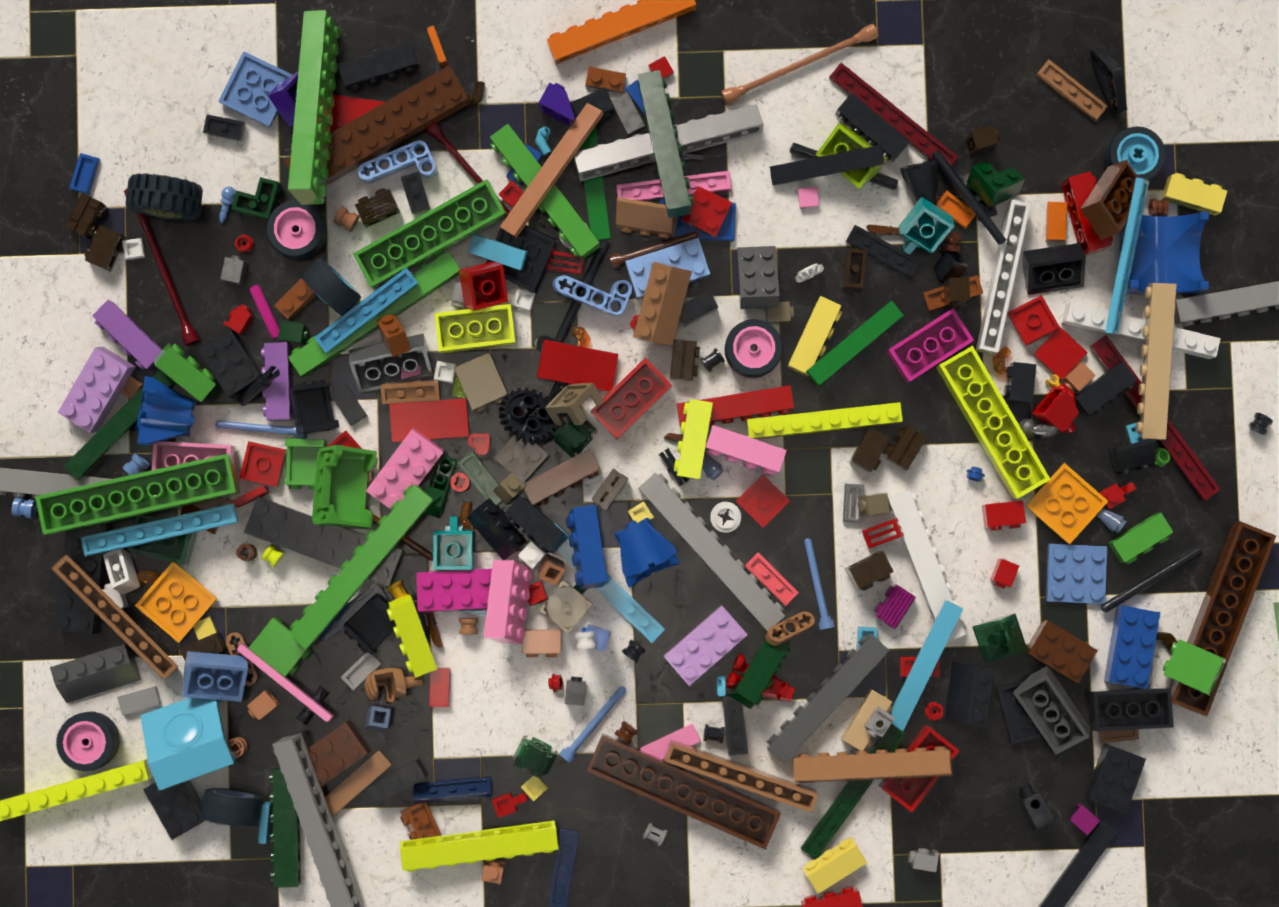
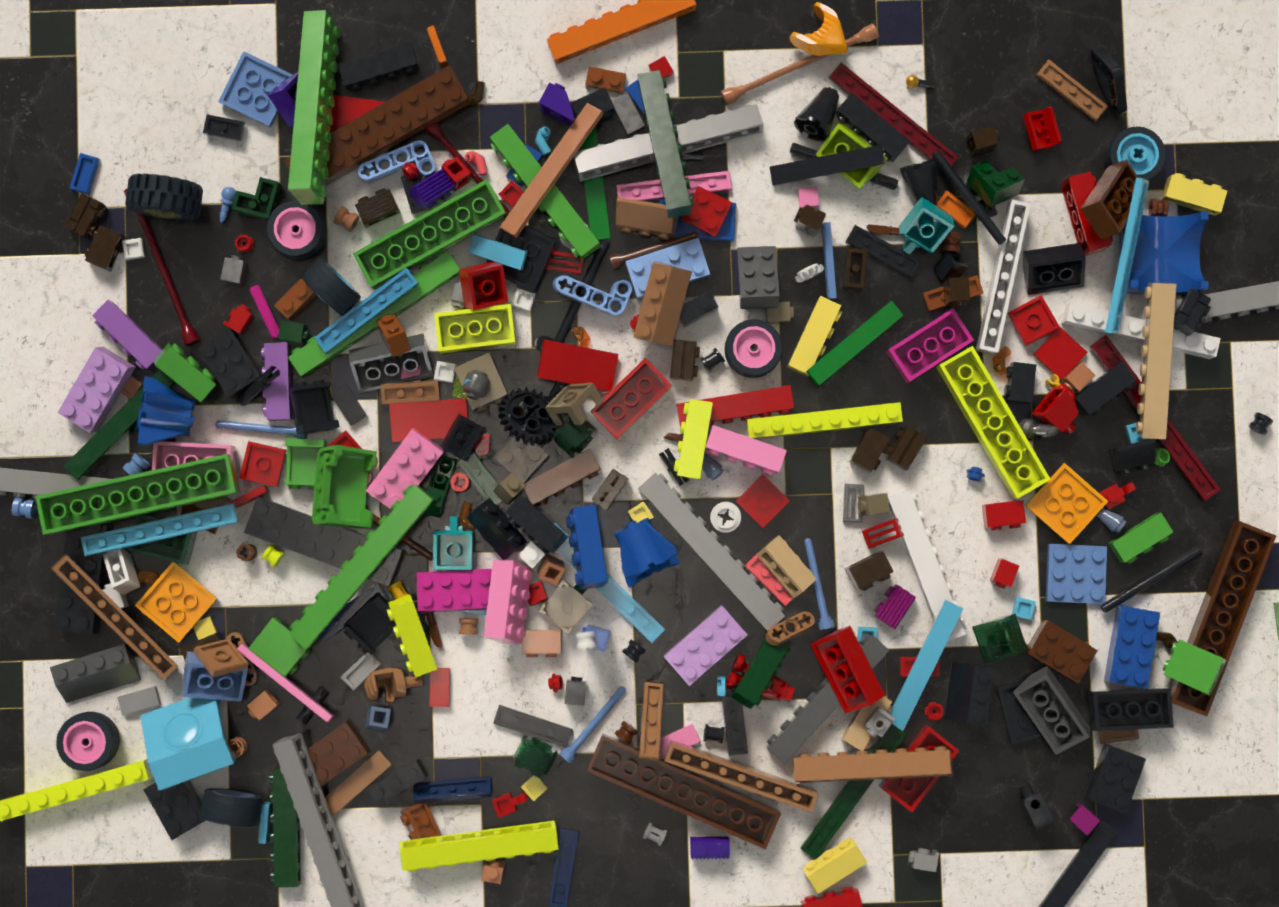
(220, 657): none -> medium nougat tile
(410, 170): none -> red plate
(431, 190): none -> dark purple brick
(456, 167): none -> red brick
(462, 437): none -> black bracket
(476, 384): none -> dark grey head
(477, 160): none -> coral arm
(532, 726): none -> black tile
(651, 721): none -> medium nougat tile
(709, 847): none -> dark purple brick
(786, 566): none -> tan brick
(809, 220): none -> dark brown brick
(818, 115): none -> black cone
(827, 39): none -> light orange animal
(828, 261): none -> medium blue tile
(847, 670): none -> red slope
(912, 81): none -> piece
(1023, 608): none -> medium azure tile
(1042, 129): none -> red bracket
(1056, 221): orange tile -> none
(1190, 312): none -> black brick

